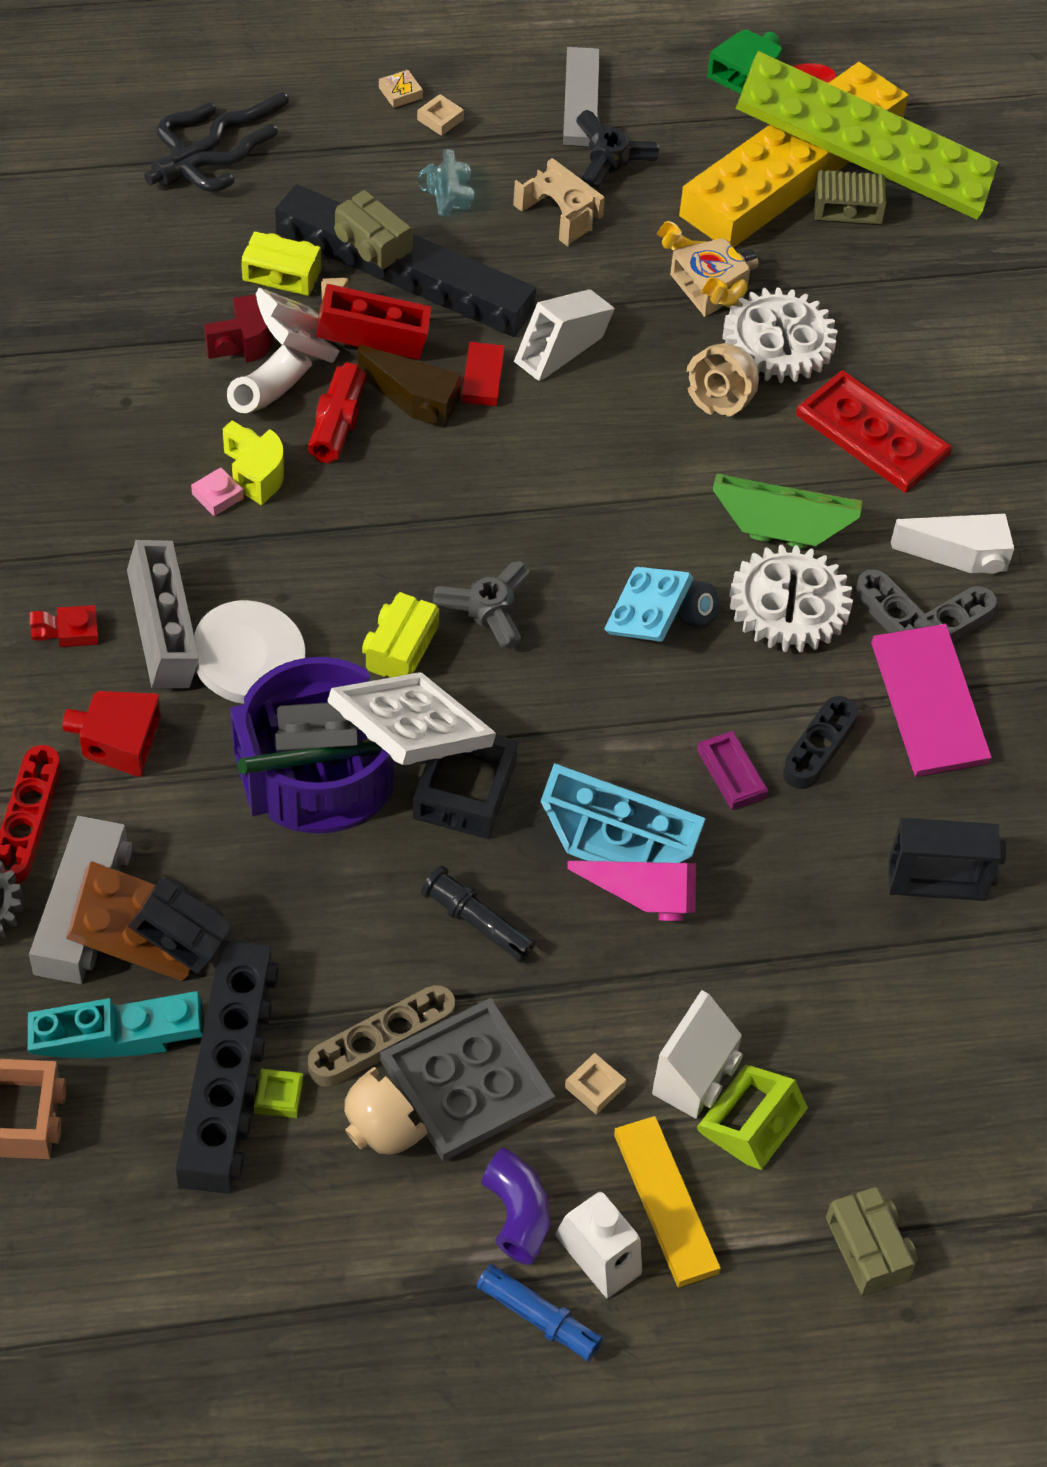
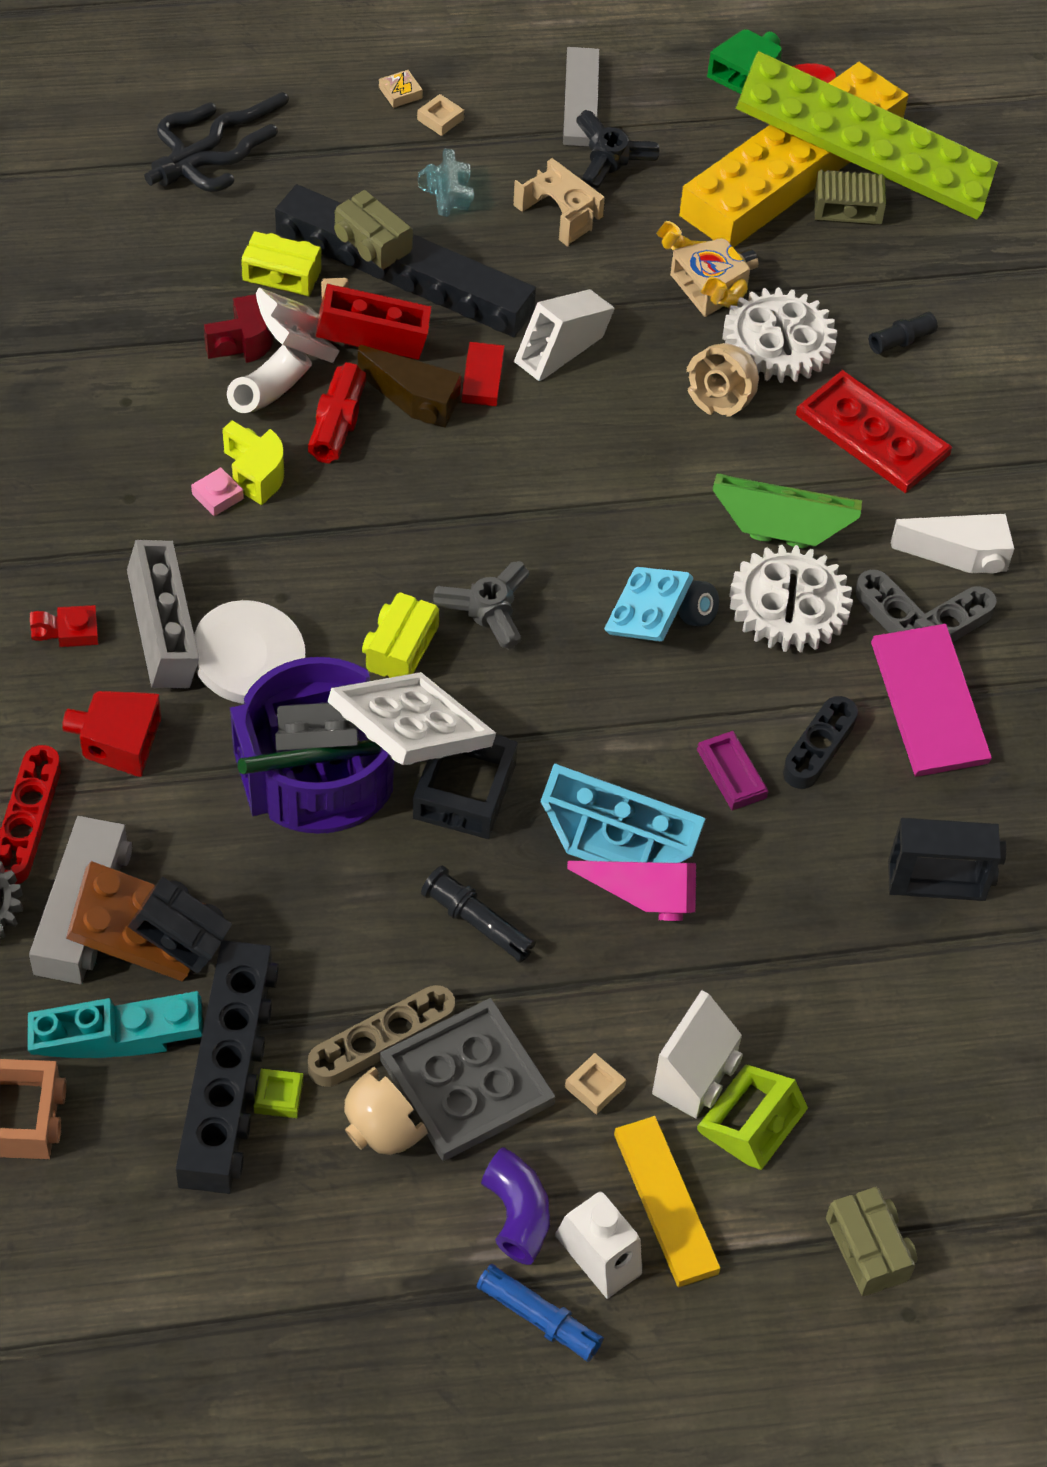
(903, 332): none -> black pin

